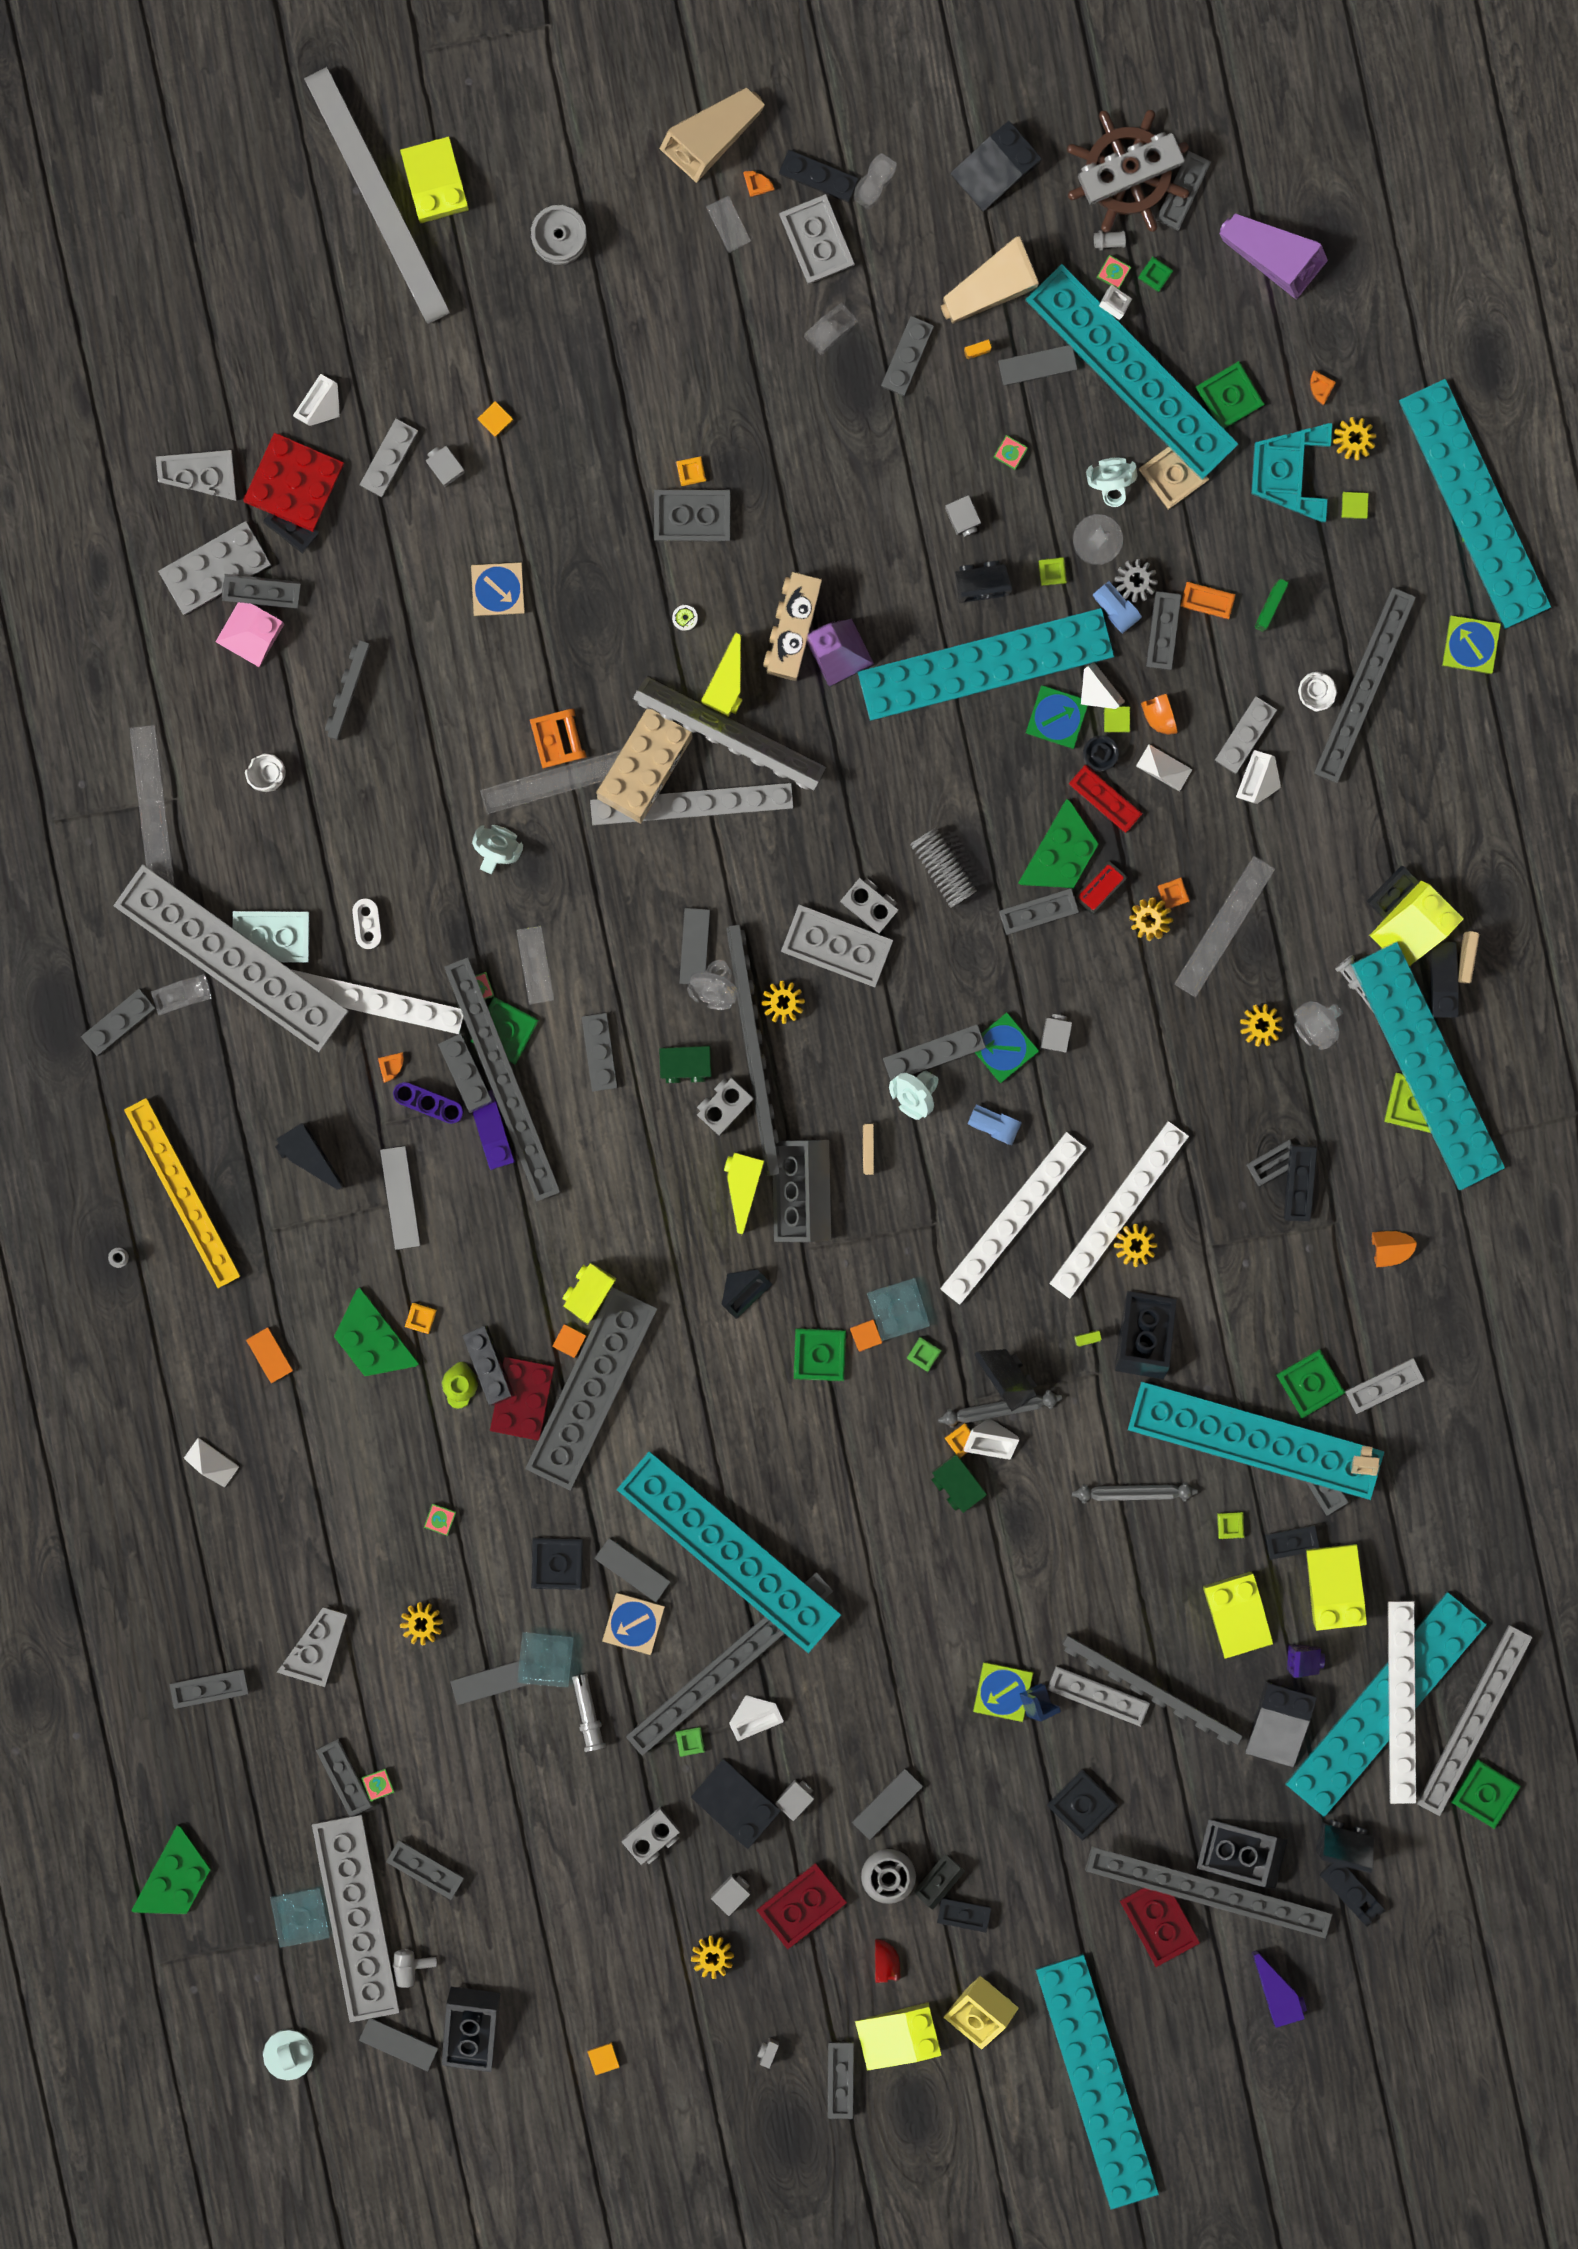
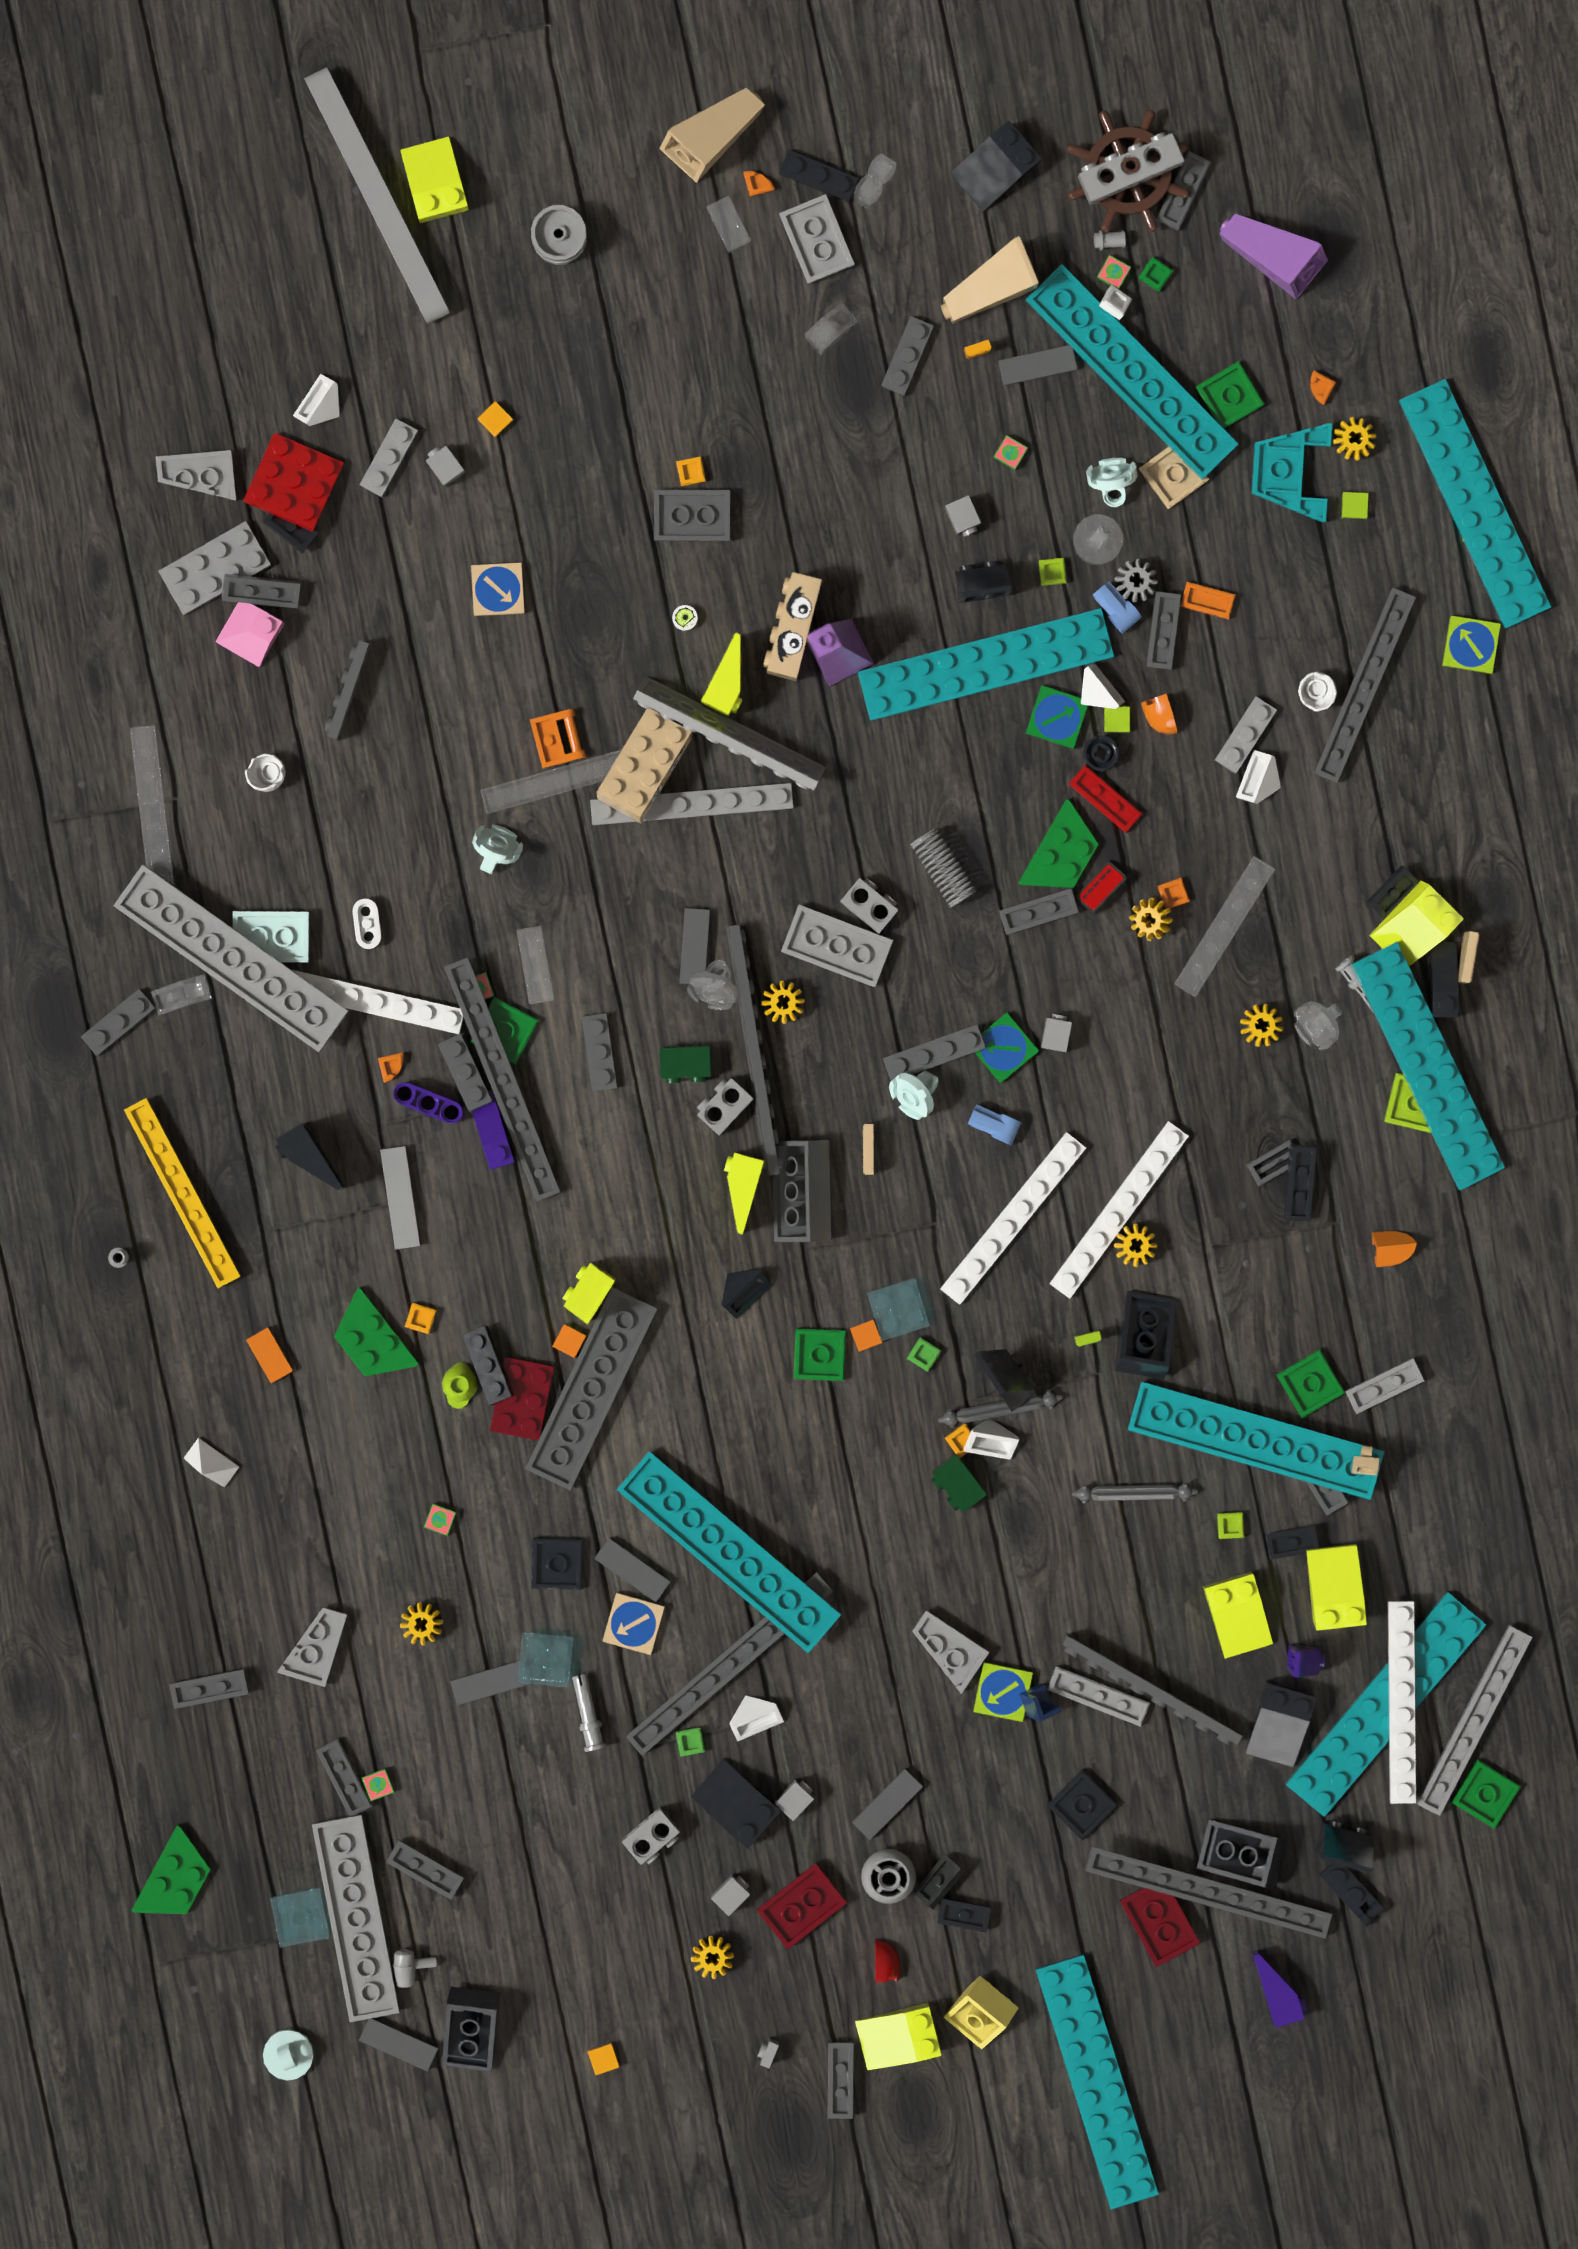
(951, 1649): none -> light grey wing
(1164, 767): white slope -> none
(1271, 605): green tile -> none

